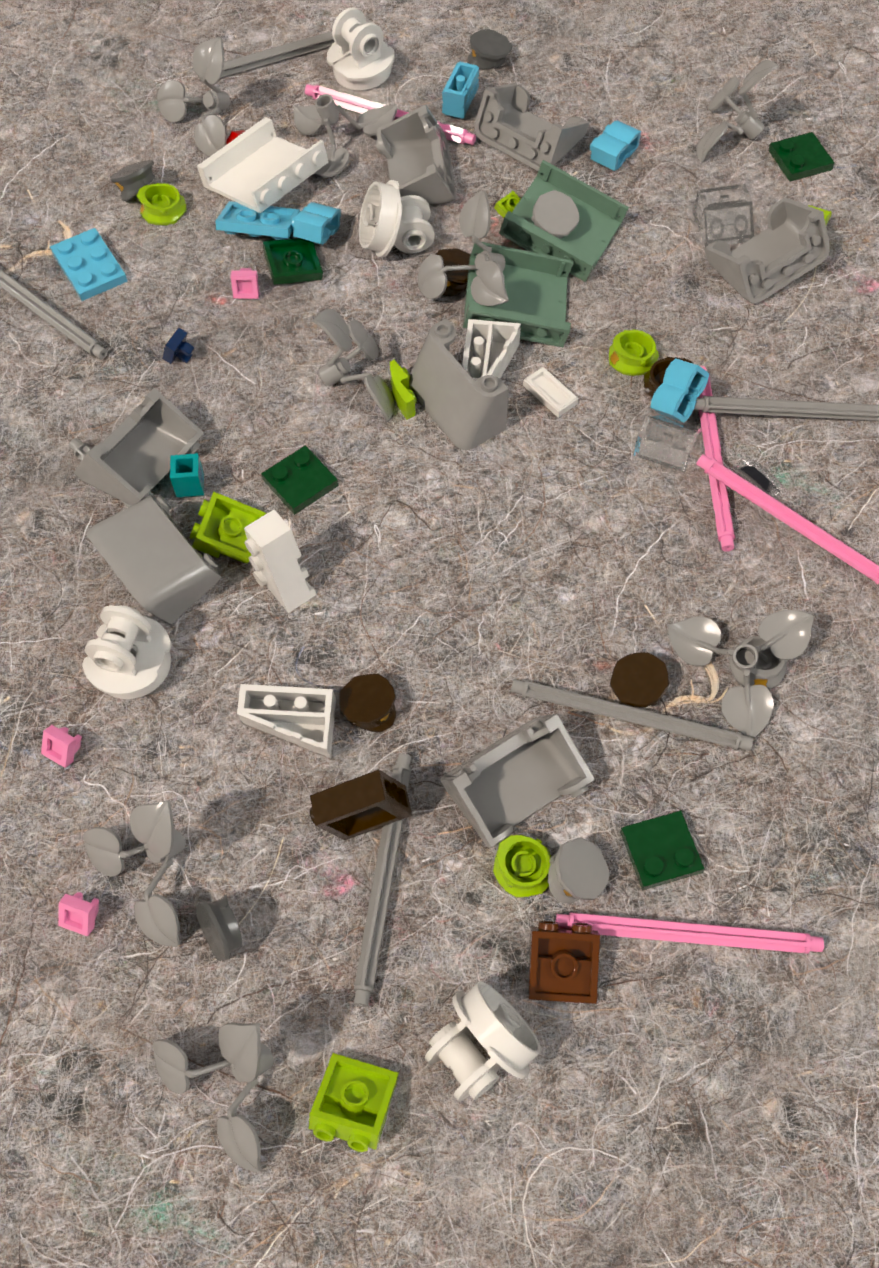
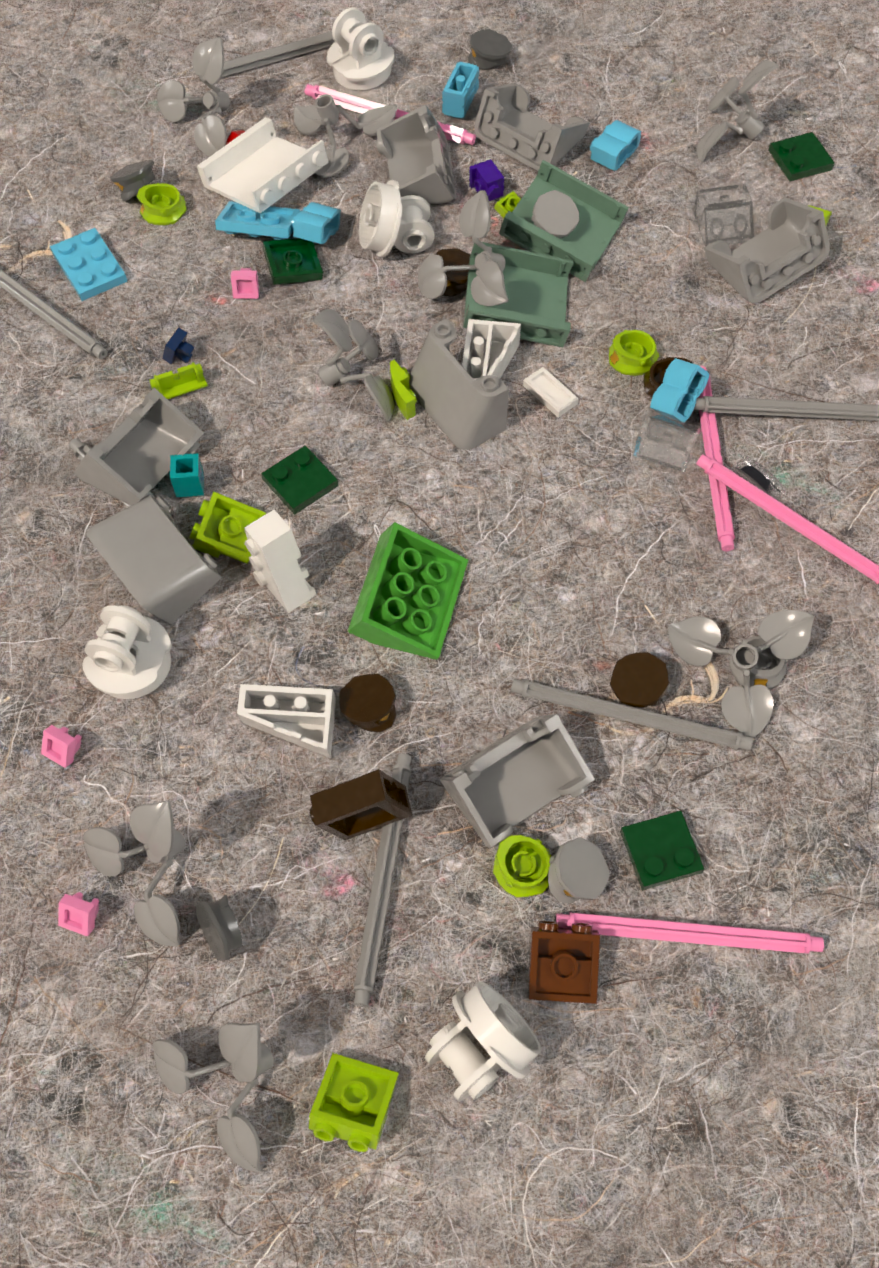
(186, 380): none -> lime hinge
(408, 593): none -> bright green slope
(488, 178): none -> dark purple brick

